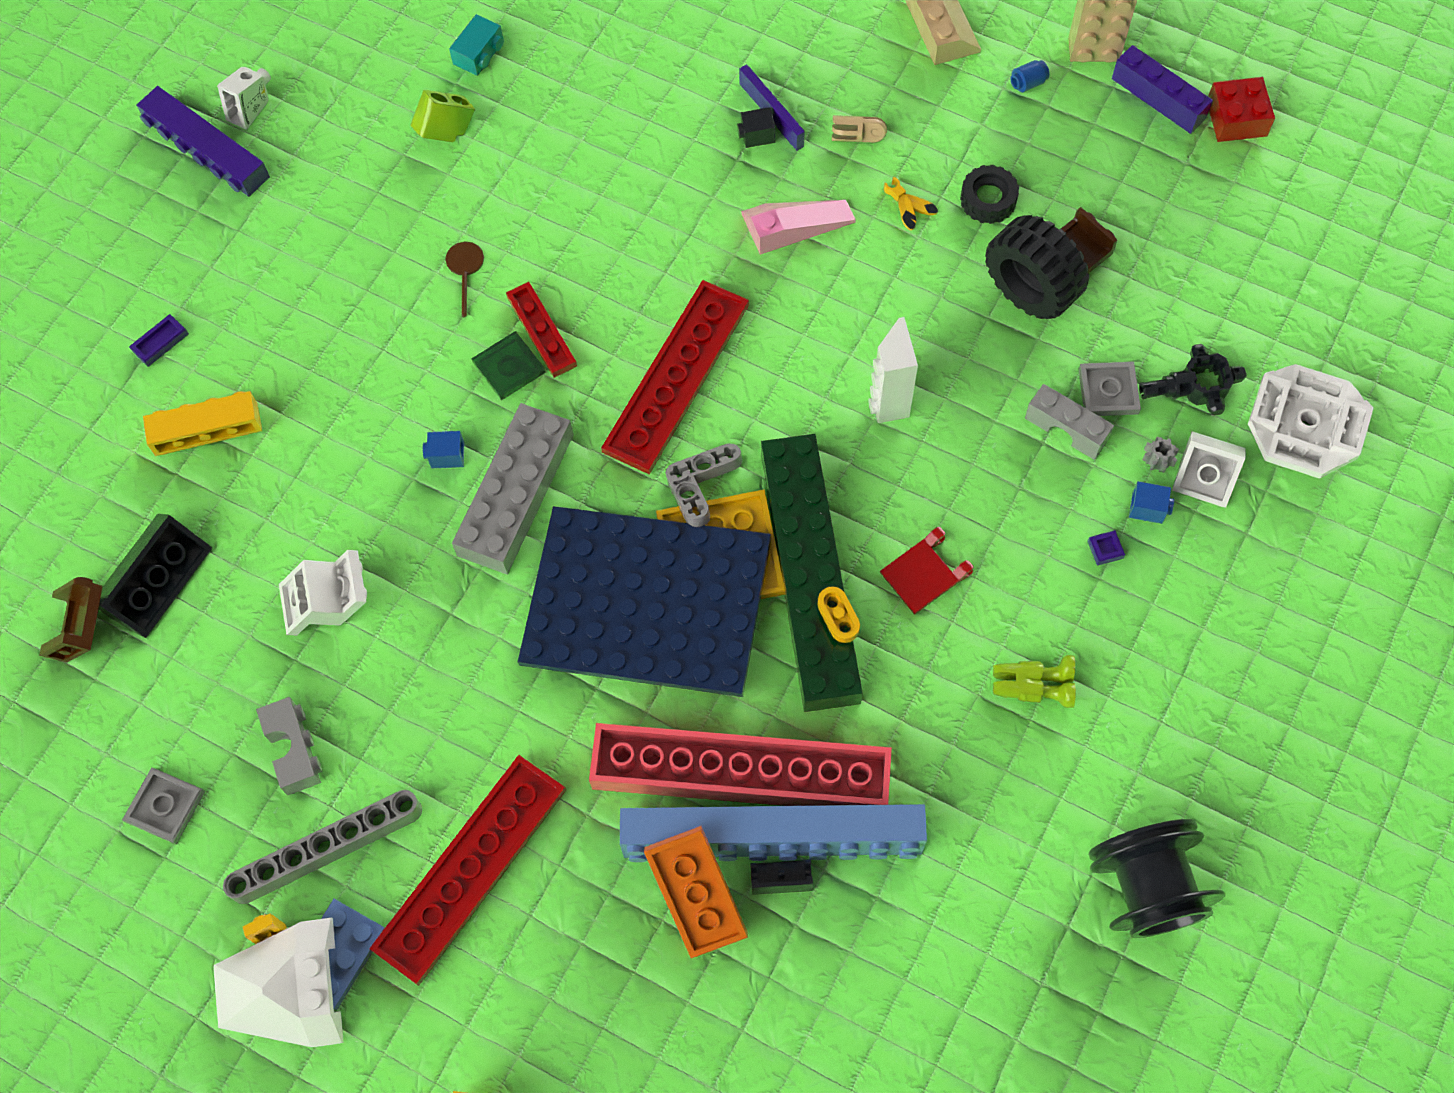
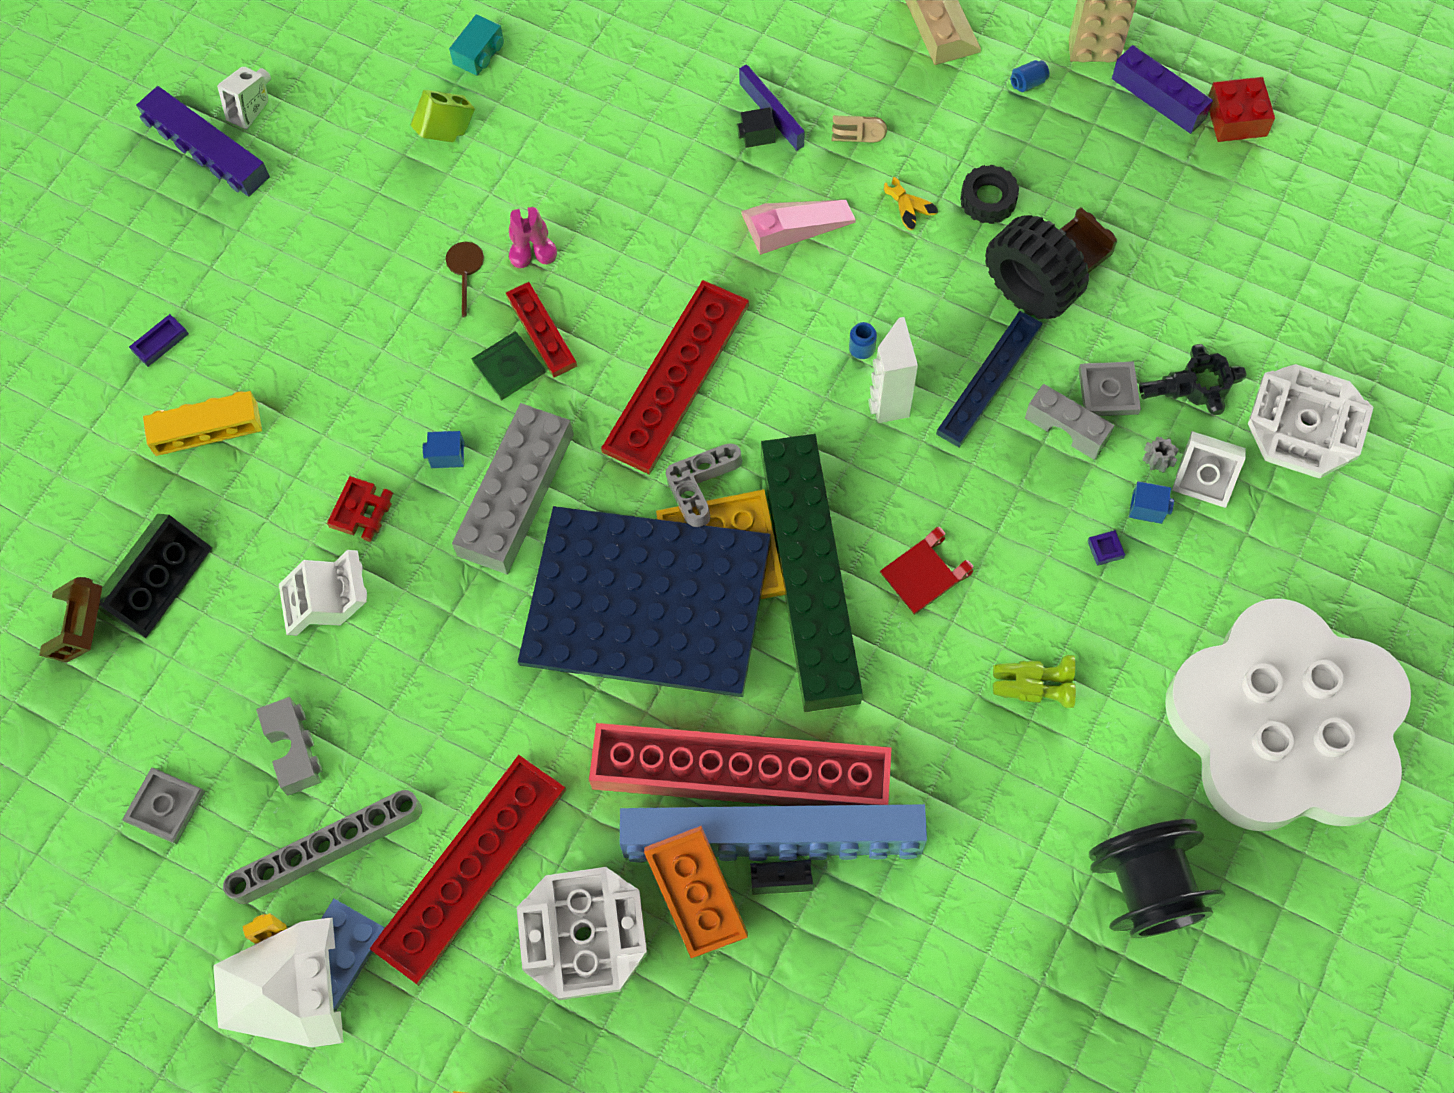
(352, 505): none -> red plate
(526, 230): none -> dark pink piece
(555, 914): none -> white piece
(840, 615): yellow plate -> none
(862, 340): none -> blue brick
(989, 379): none -> dark blue plate
(1292, 720): none -> white plant

